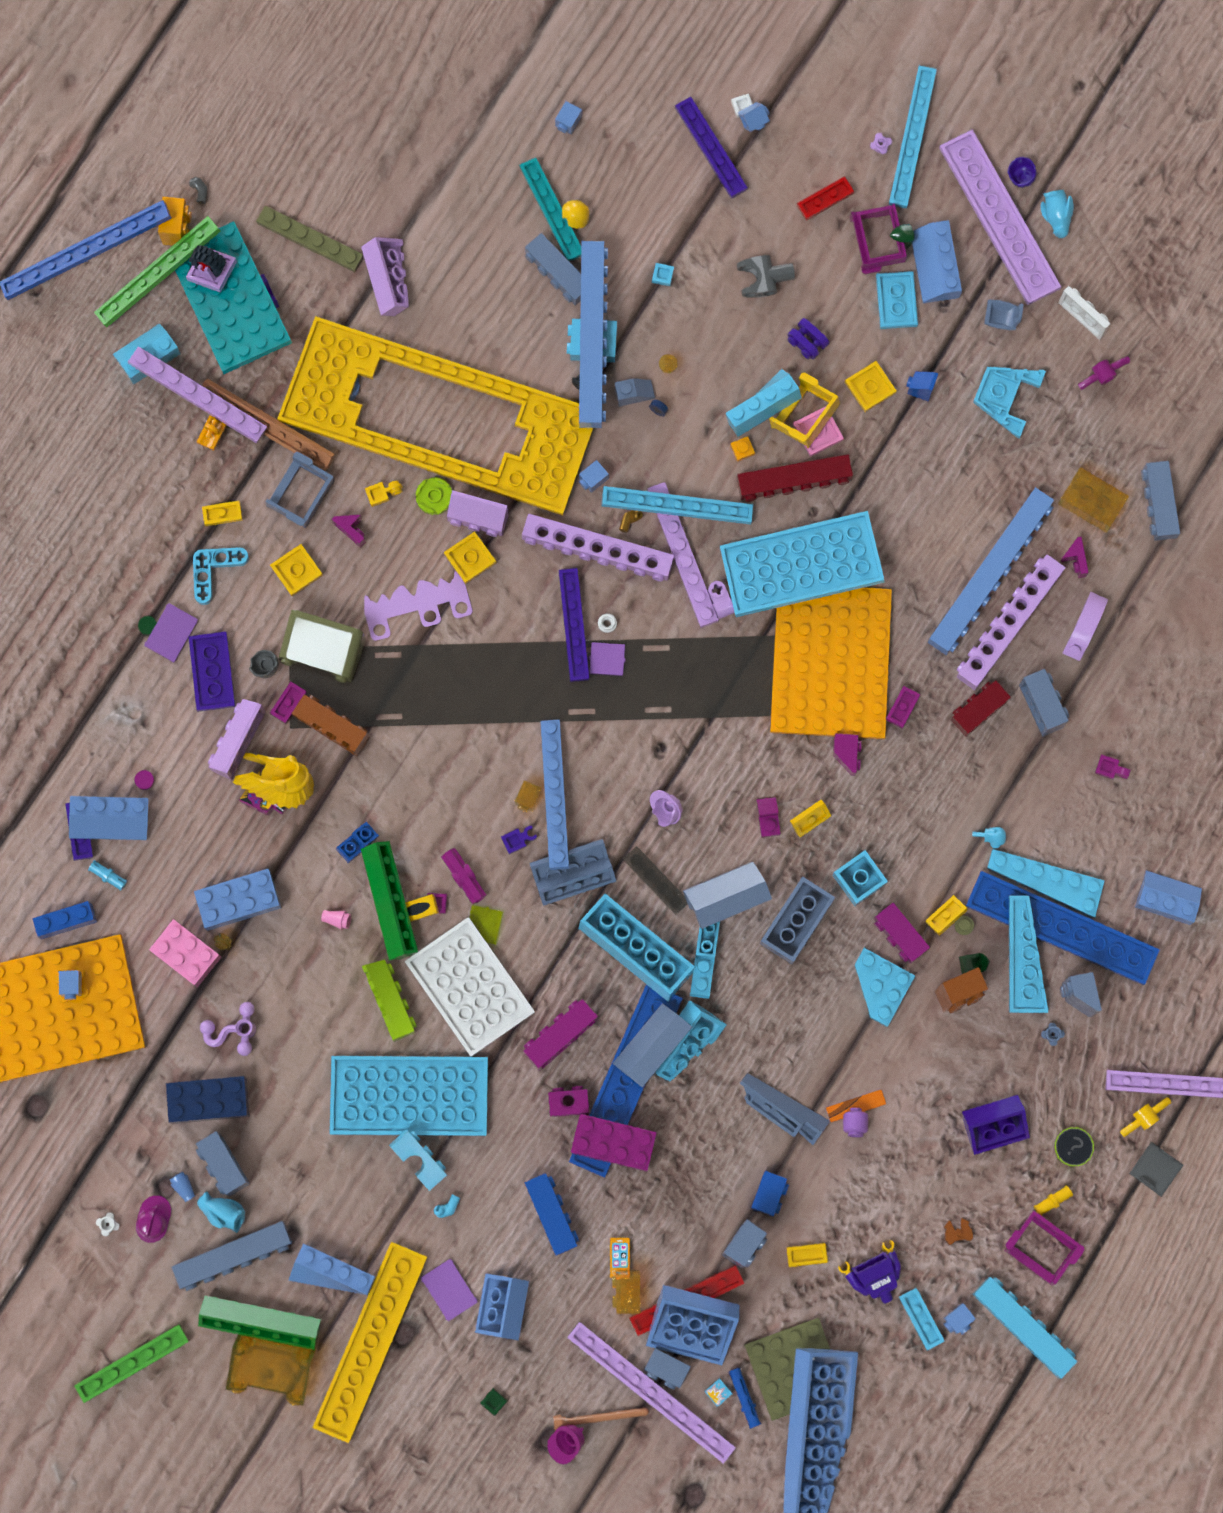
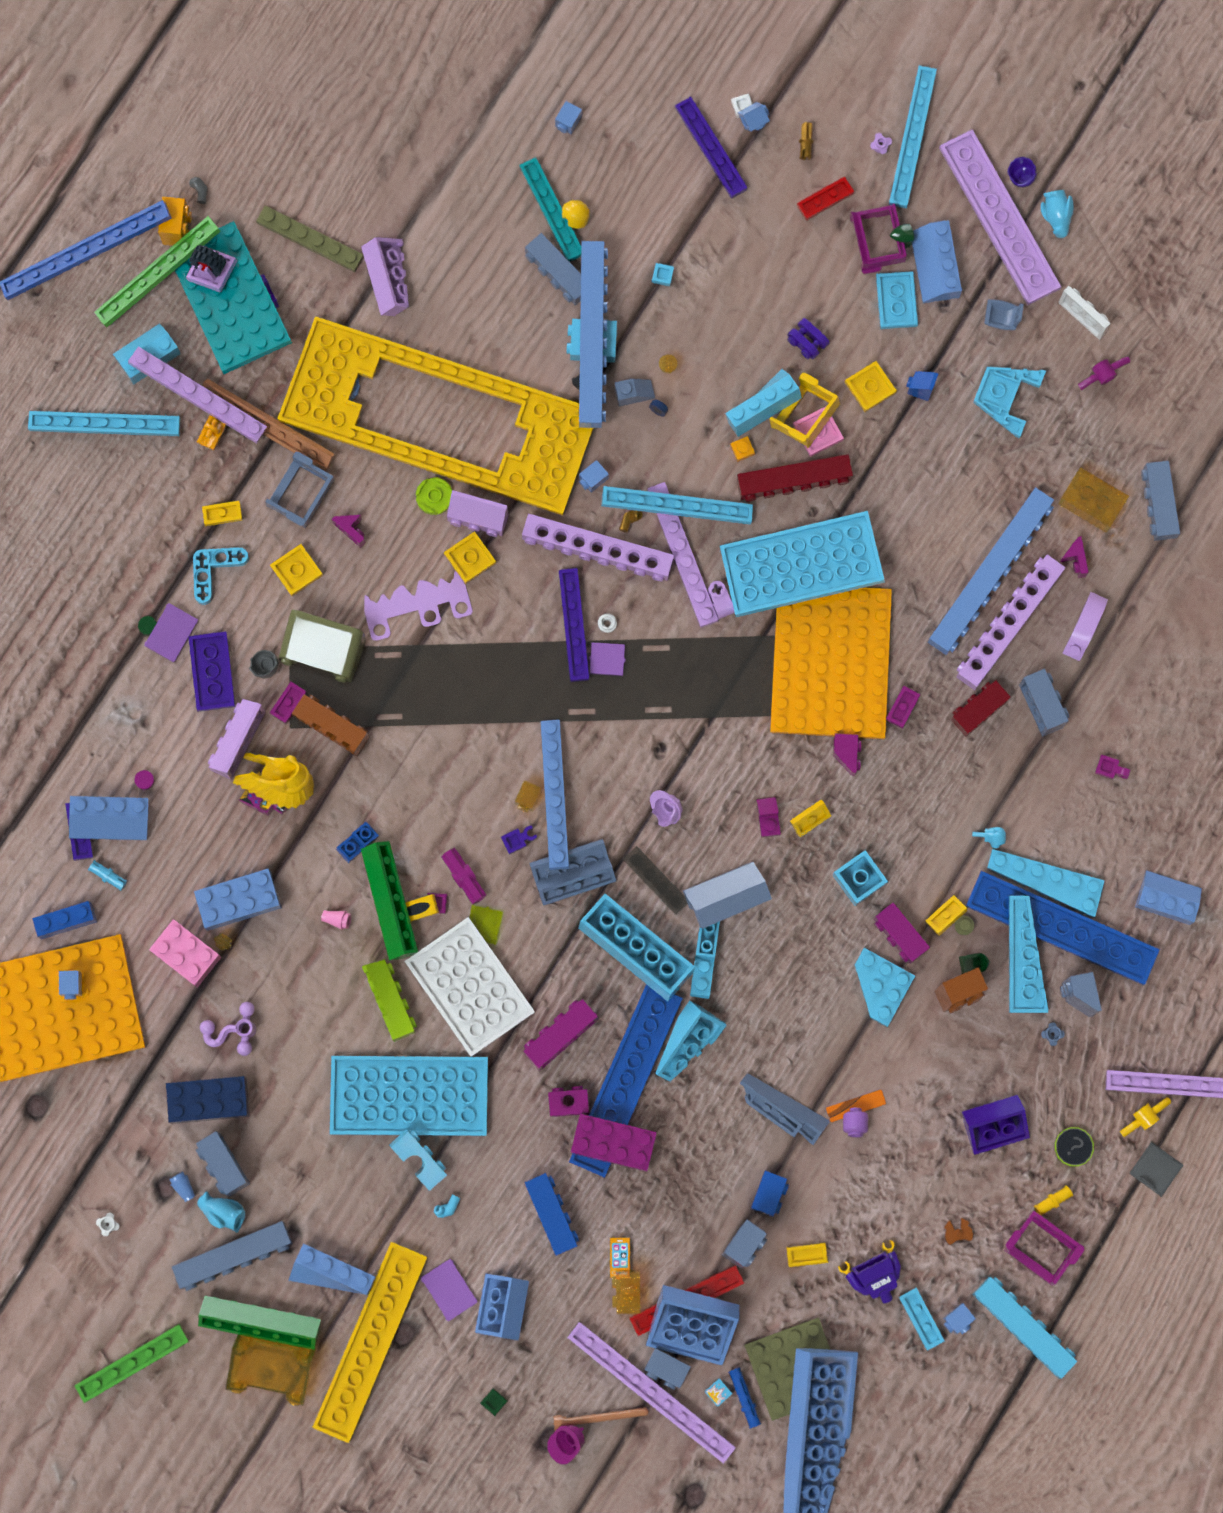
(104, 423): none -> medium azure plate
(153, 1219): magenta piece -> none
(378, 493): yellow plate -> none
(652, 1045): sand blue slope -> none
(766, 275): dark grey connector -> none
(797, 920): sand blue brick -> none
(806, 141): none -> pearl gold axle

